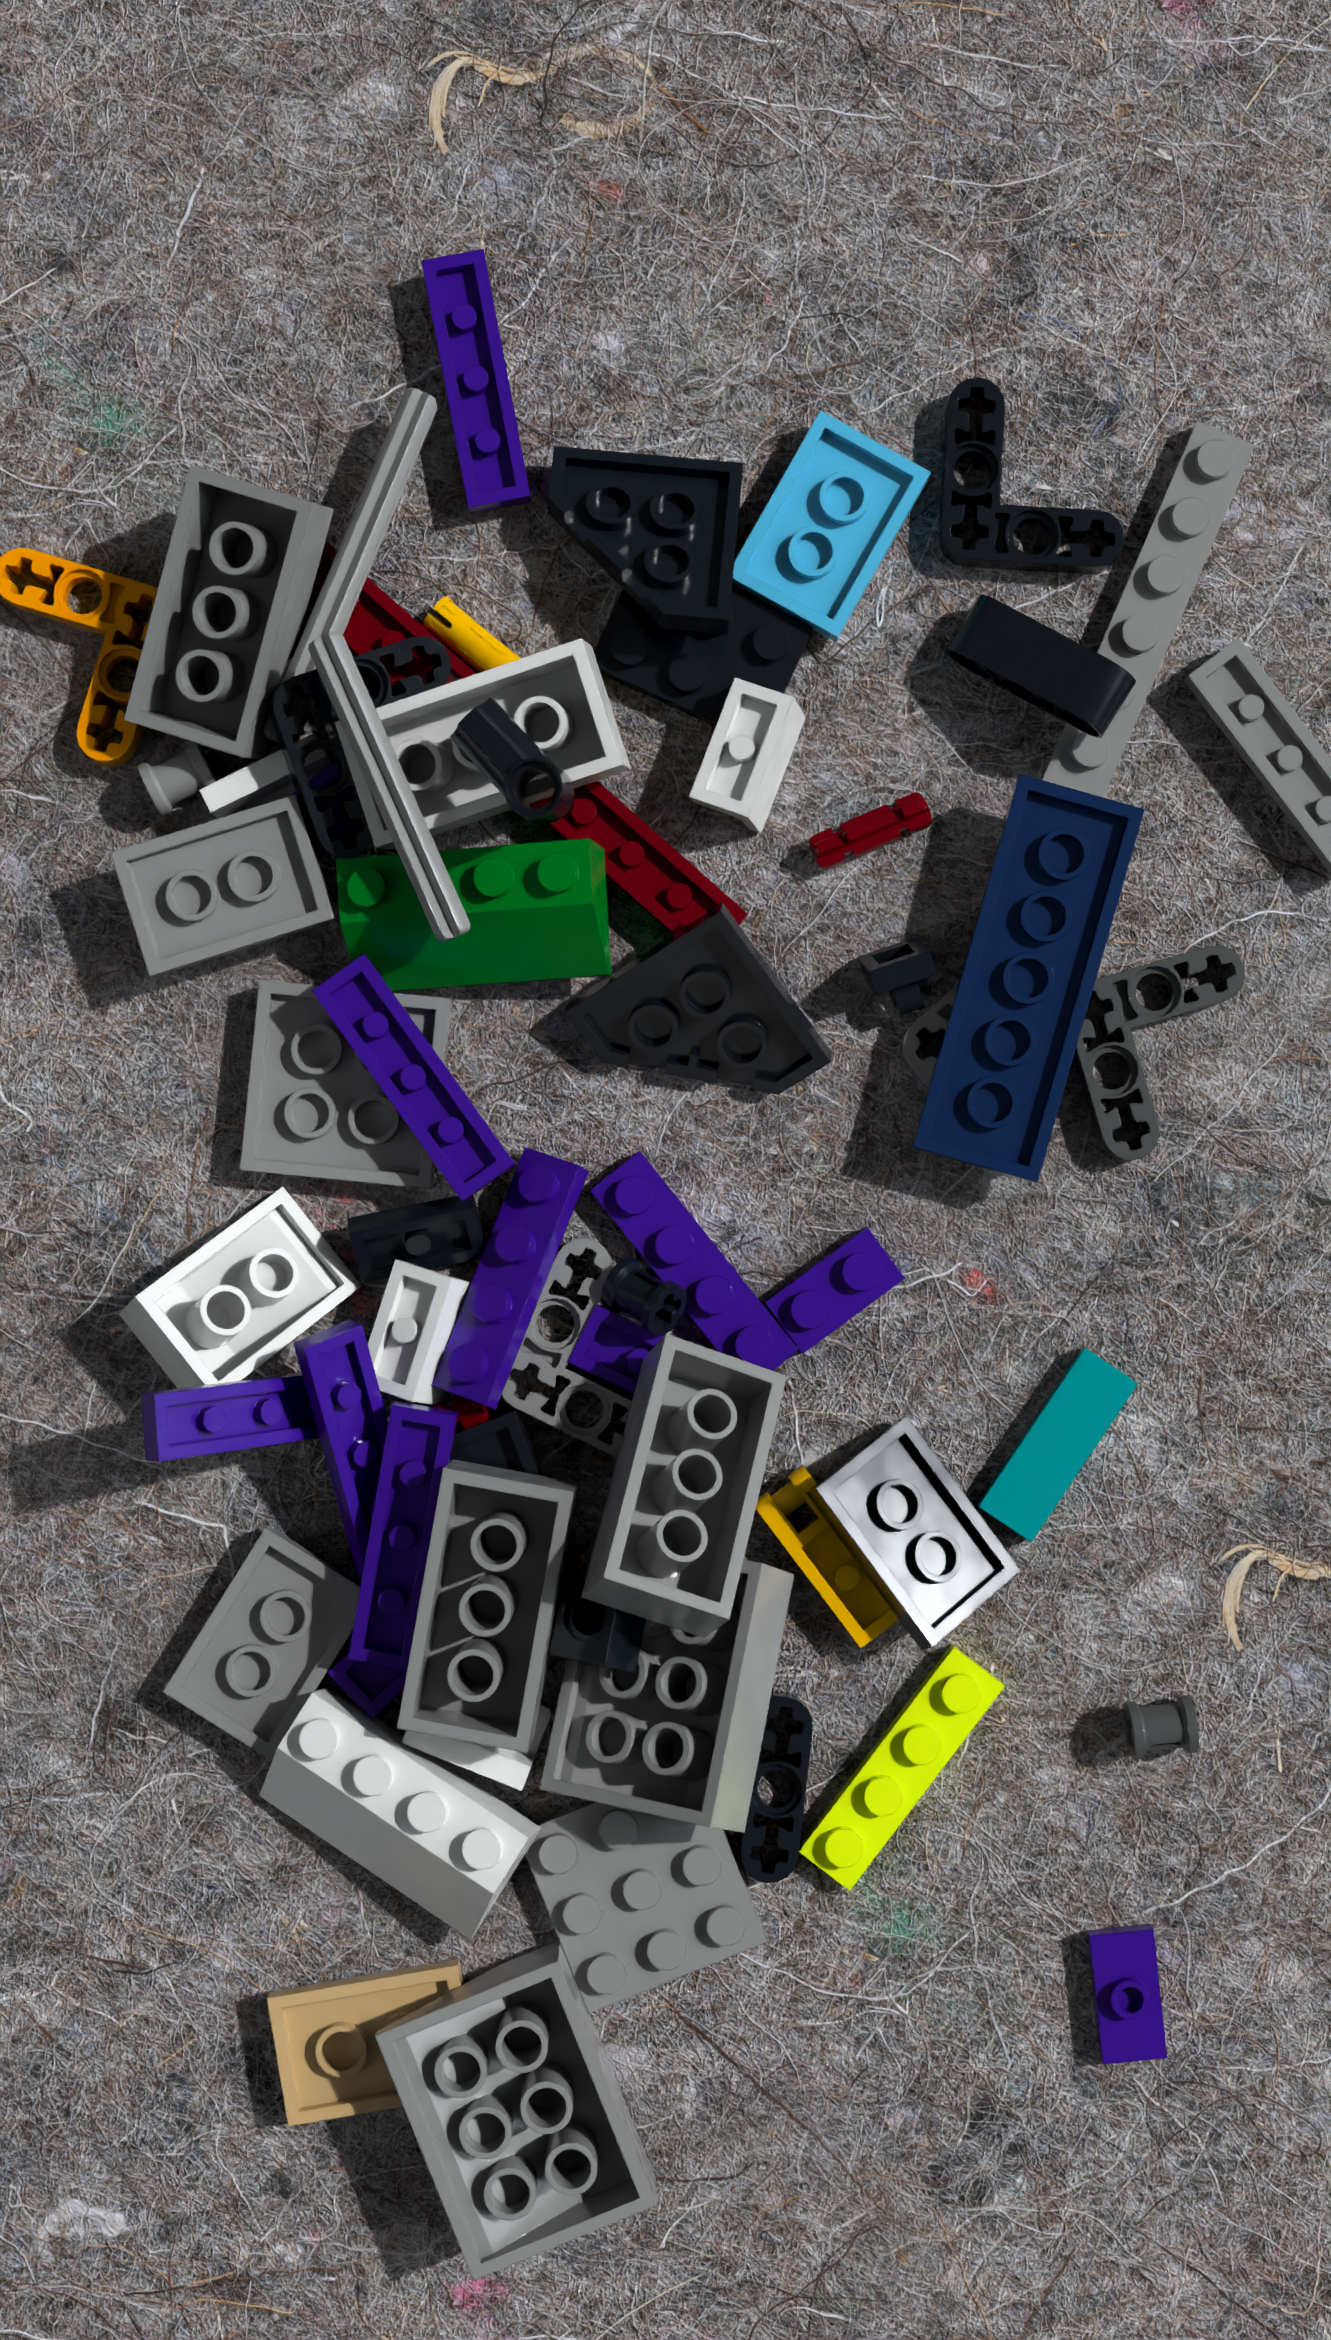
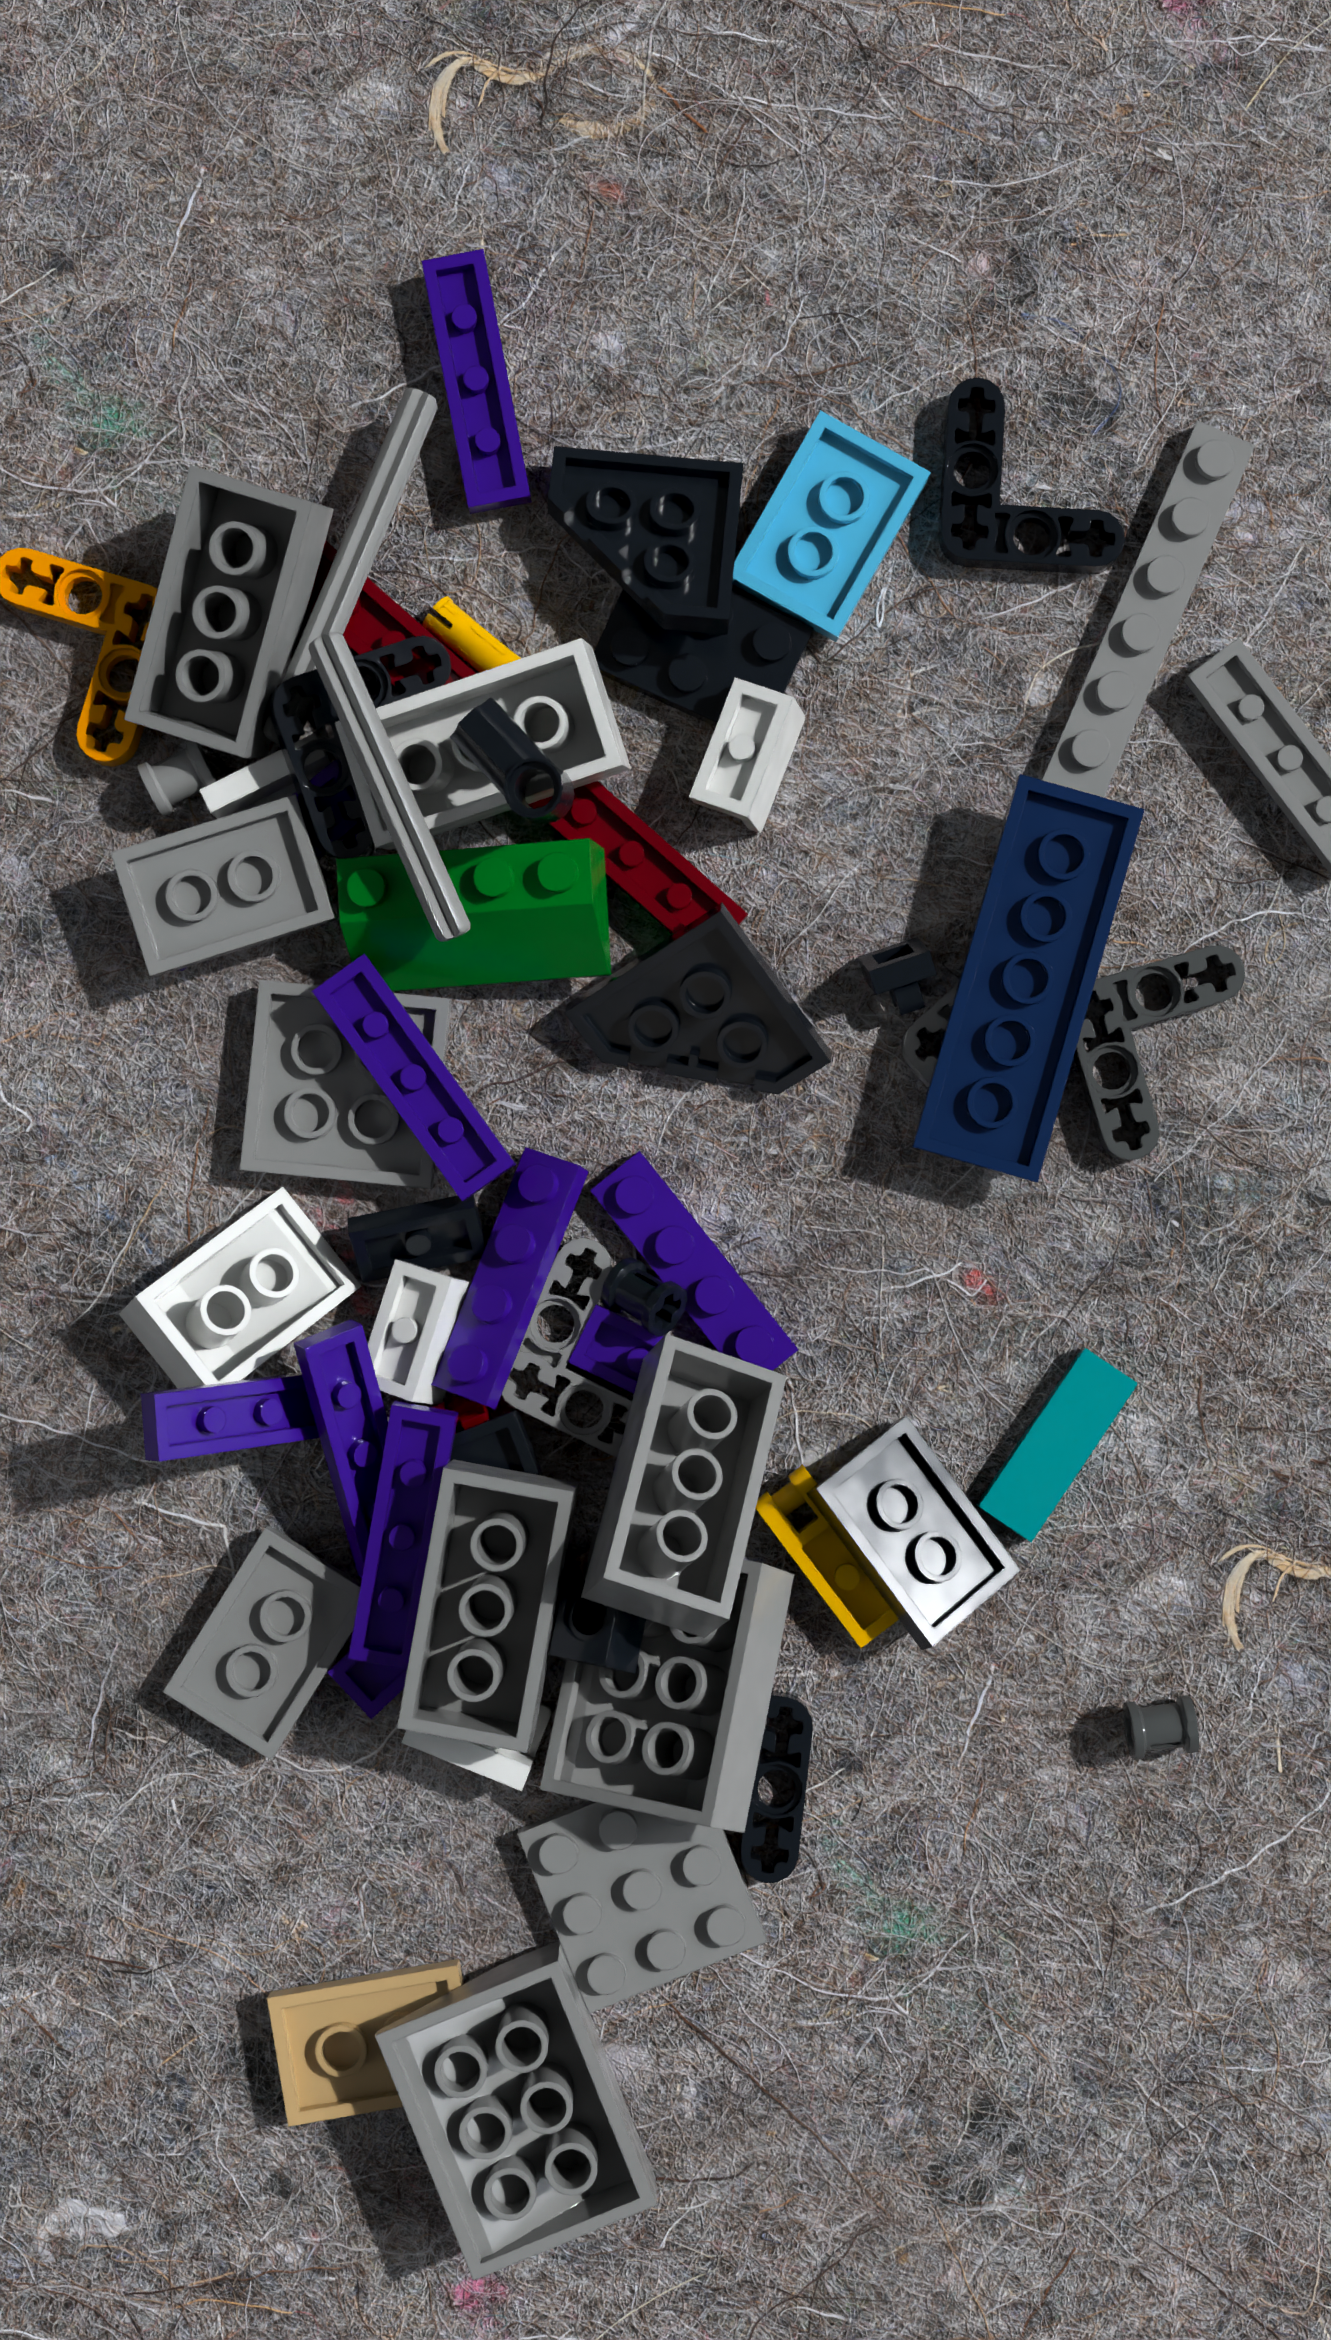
(397, 1810): white slope -> none
(834, 1290): dark purple plate -> none
(870, 831): dark red axle -> none
(900, 1767): neon yellow plate -> none
(1041, 666): black beam -> none
(1126, 1994): dark purple plate -> none

